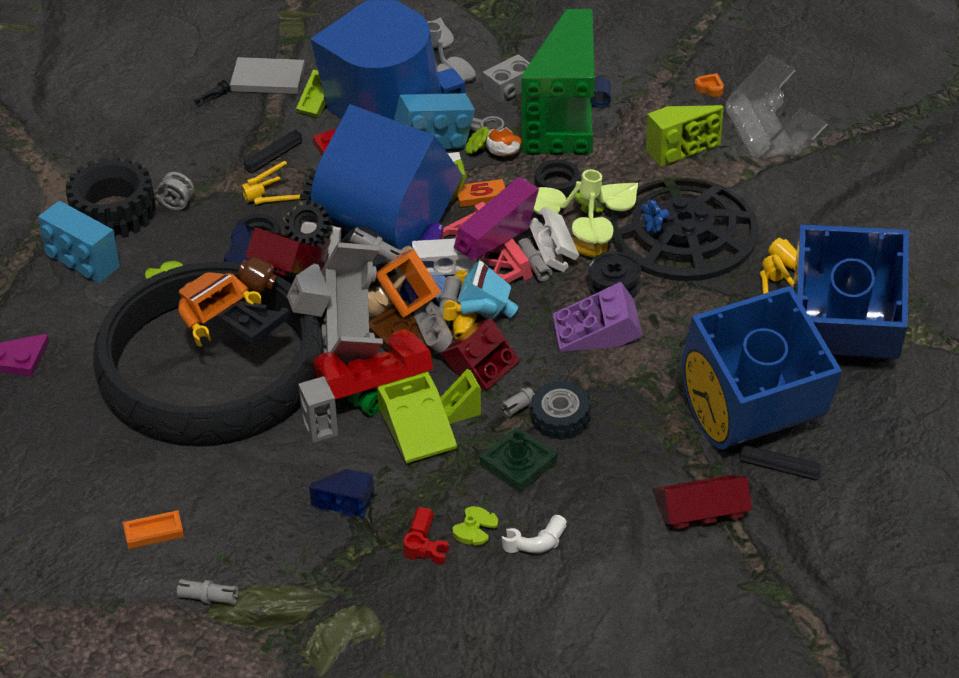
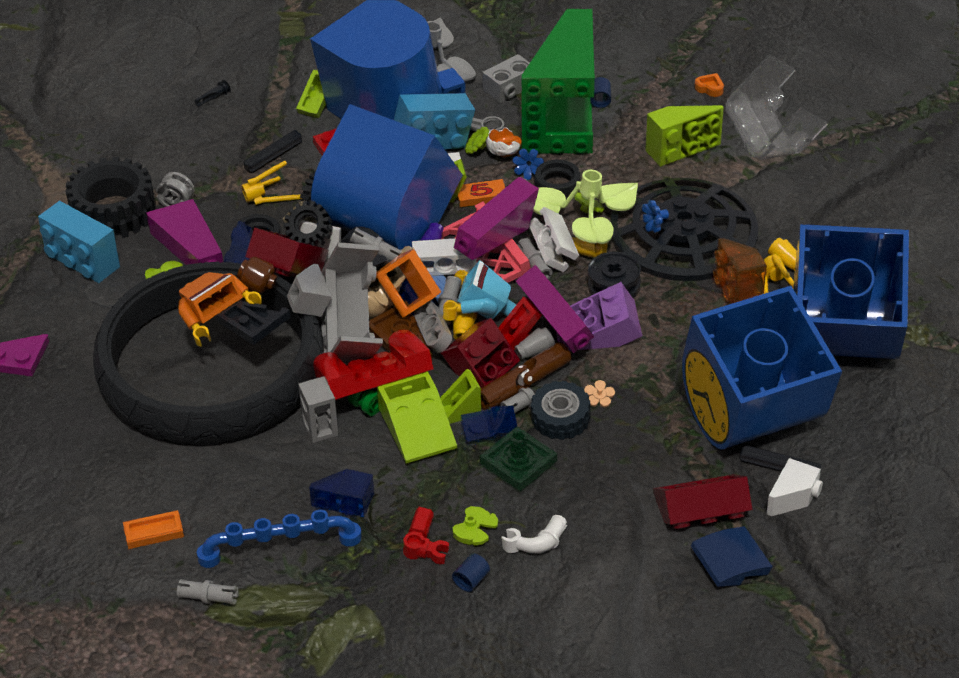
(184, 233): none -> magenta slope
(235, 535): none -> blue bar
(267, 75): light grey tile -> none
(470, 572): none -> dark blue beam
(488, 423): none -> clear blue slope
(520, 322): none -> red slope
(524, 165): none -> blue plant
(526, 374): none -> reddish brown piece
(534, 343): none -> light grey cone
(555, 309): none -> magenta slope
(599, 394): none -> light nougat plant
(731, 556): none -> dark blue slope
(739, 270): none -> clear orange slope
(794, 488): none -> white slope

